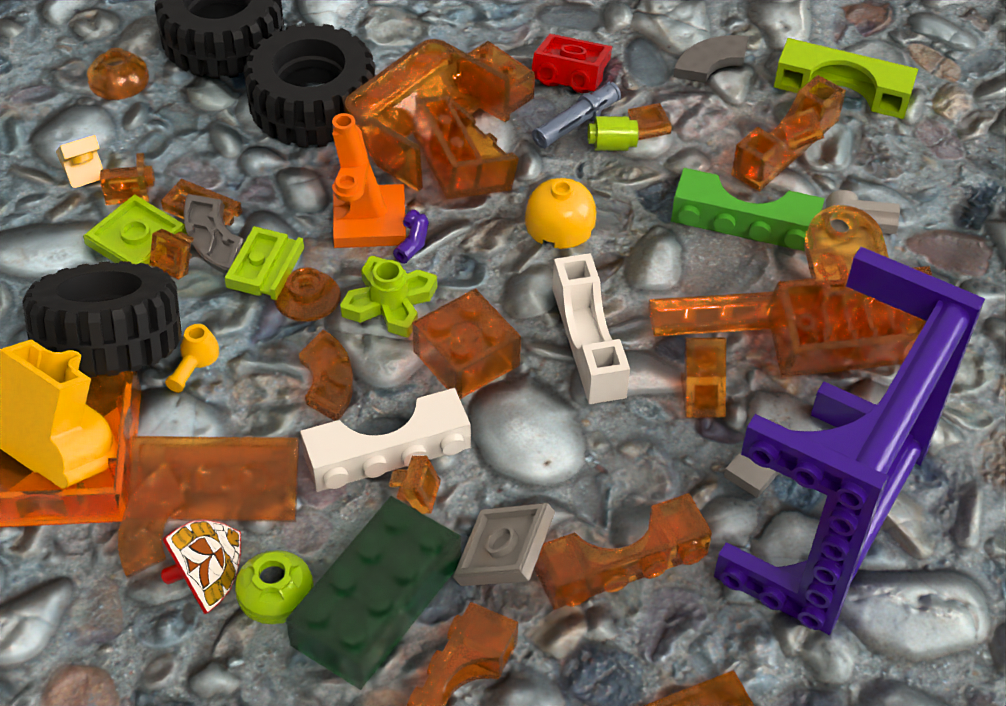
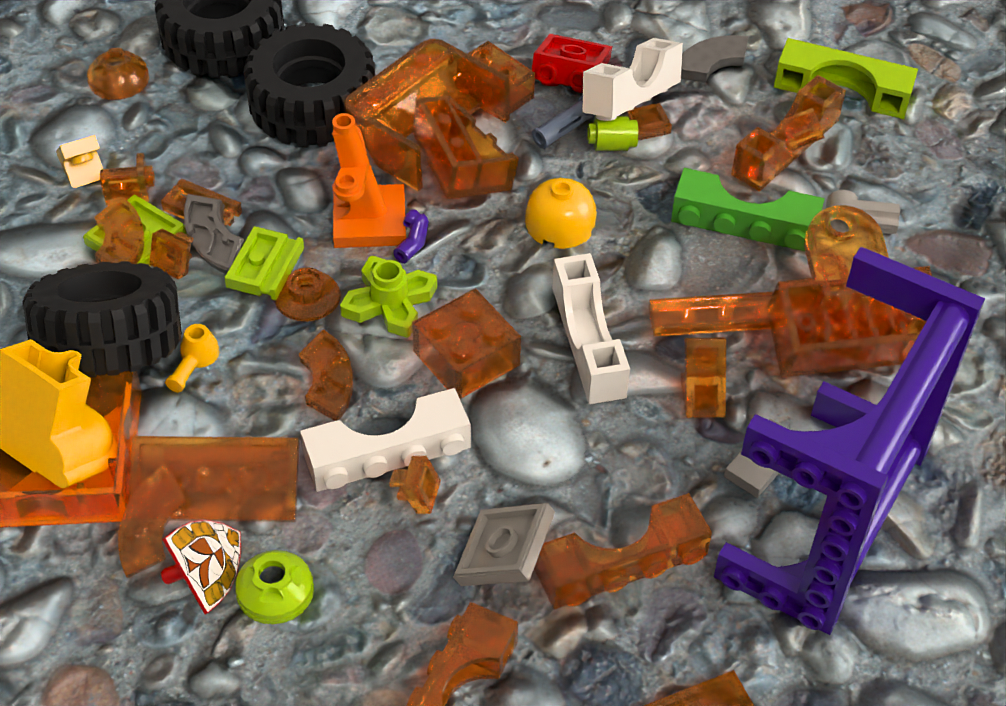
(123, 233): none -> clear orange tile
(374, 592): clear green brick -> none
(616, 89): none -> white arch

